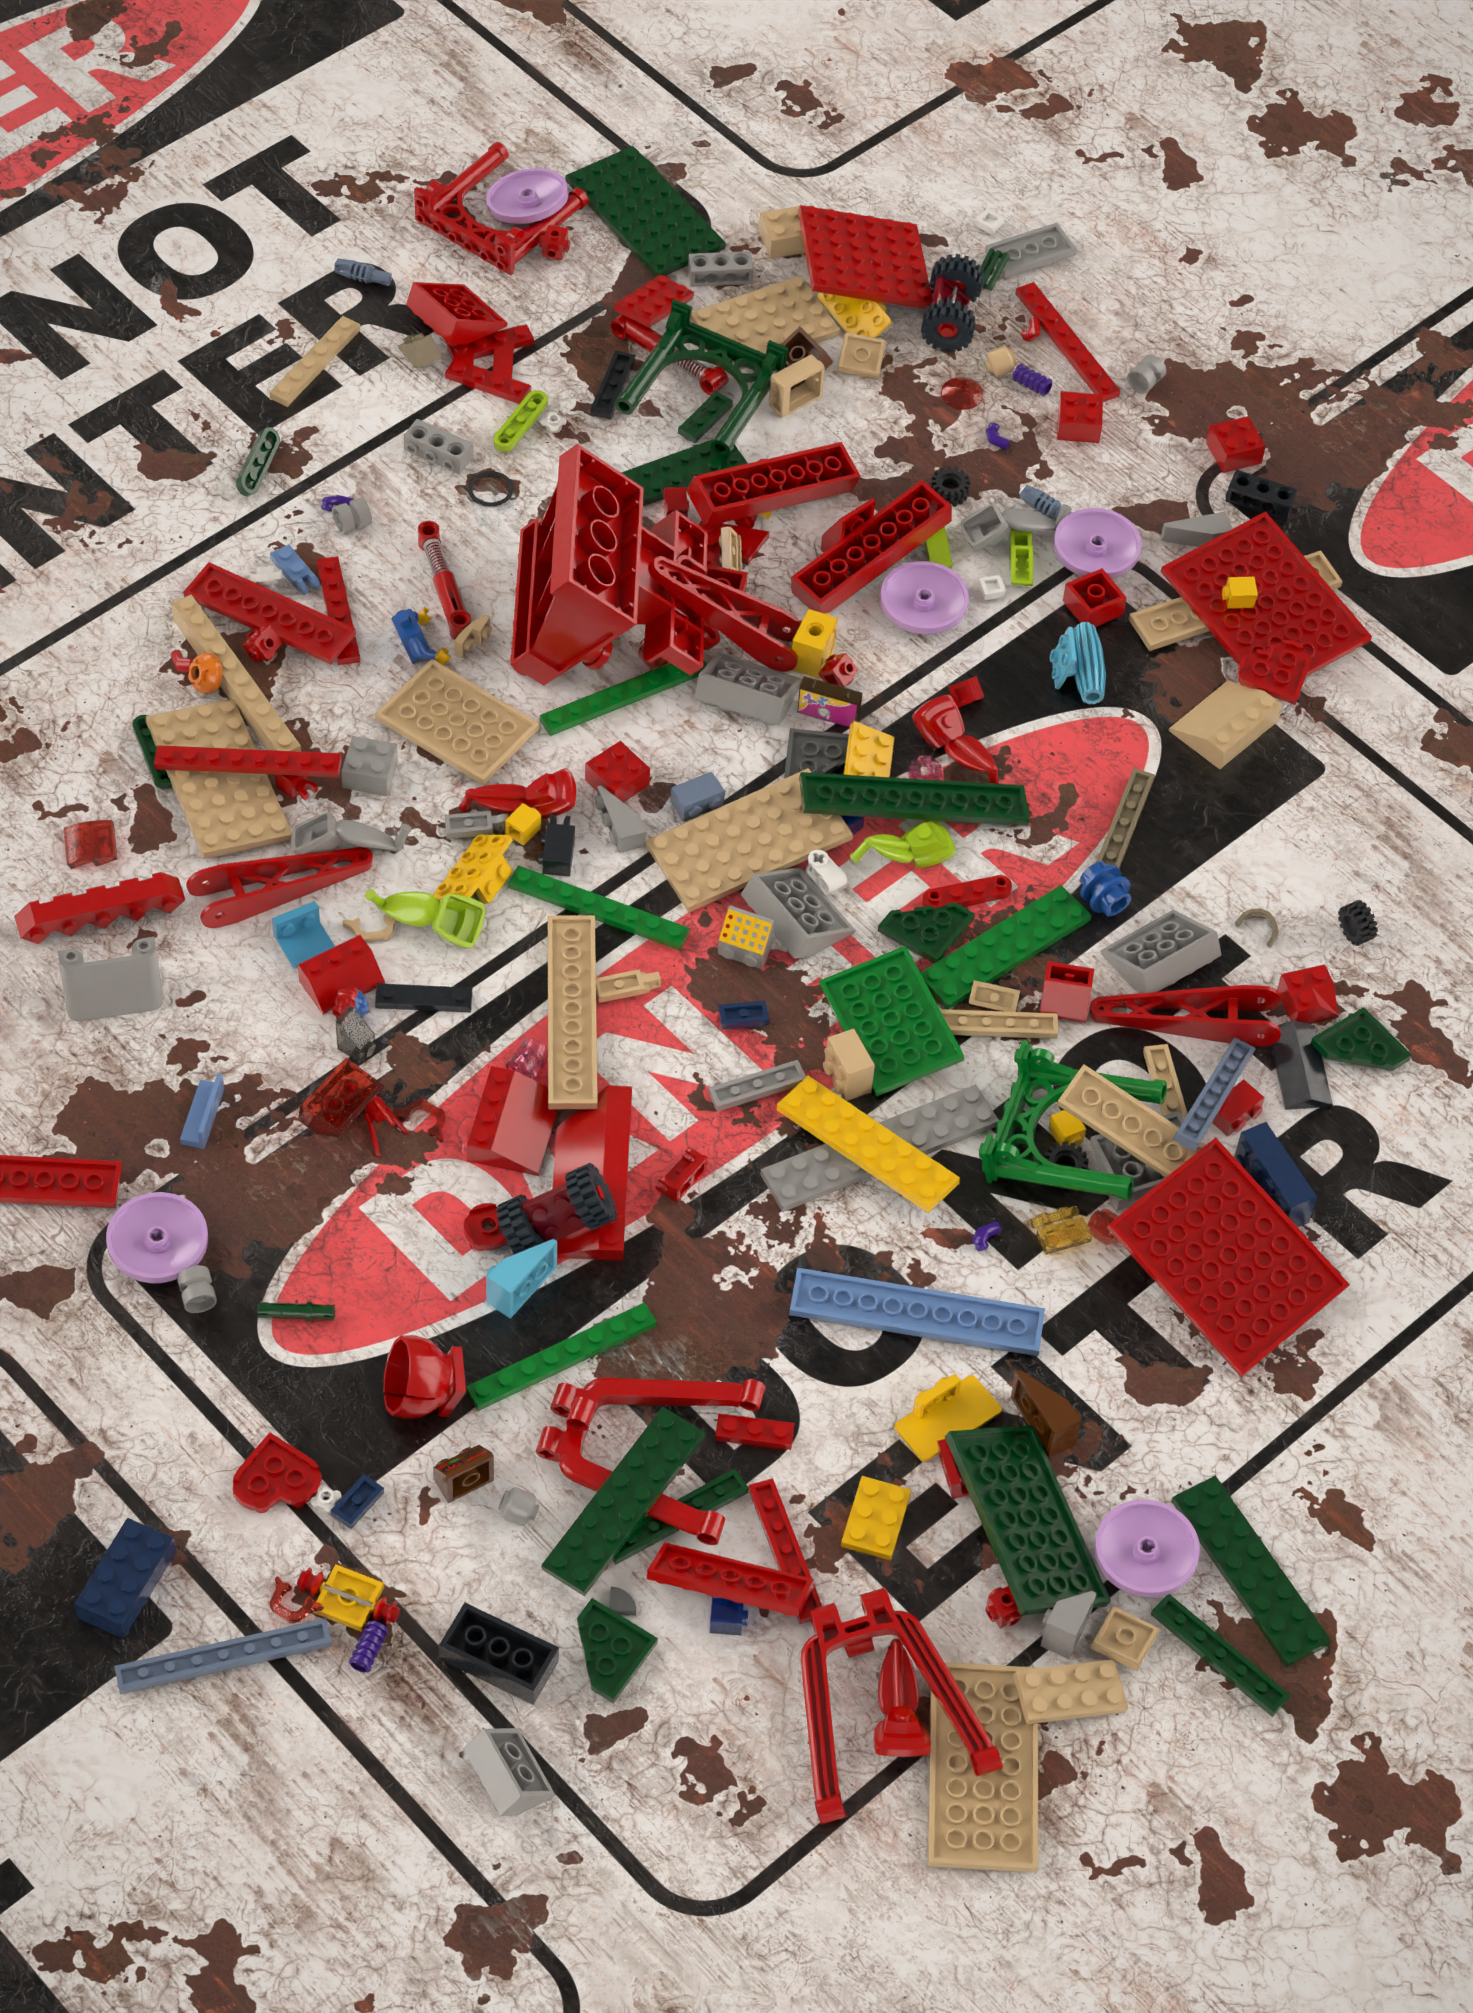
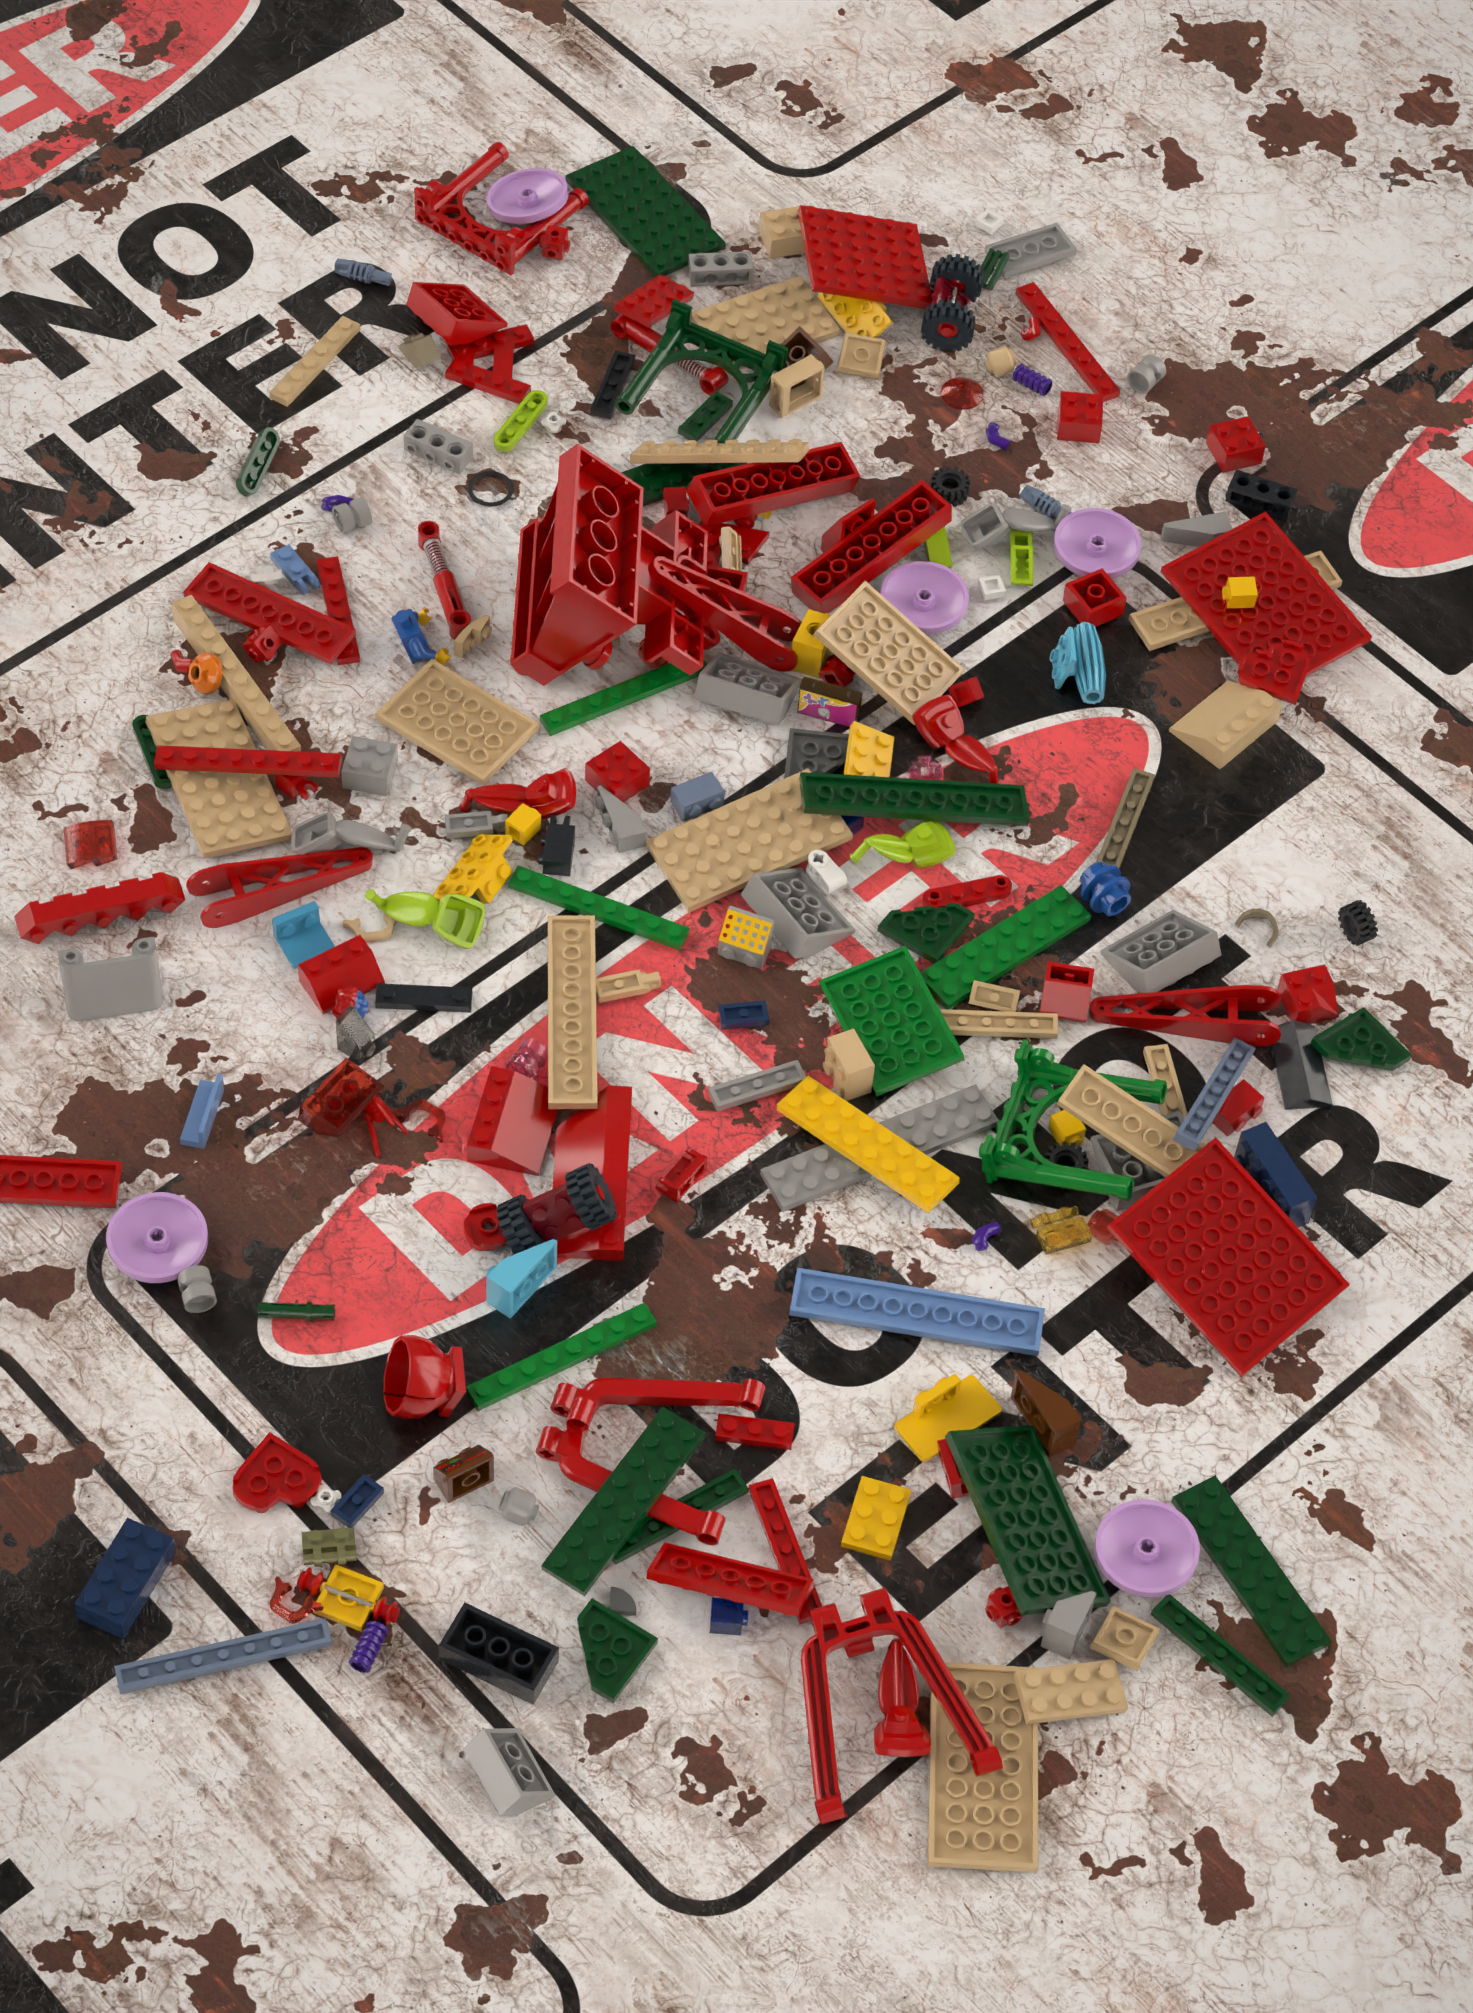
(328, 1546): none -> olive plate
(714, 452): none -> tan plate
(888, 651): none -> tan plate

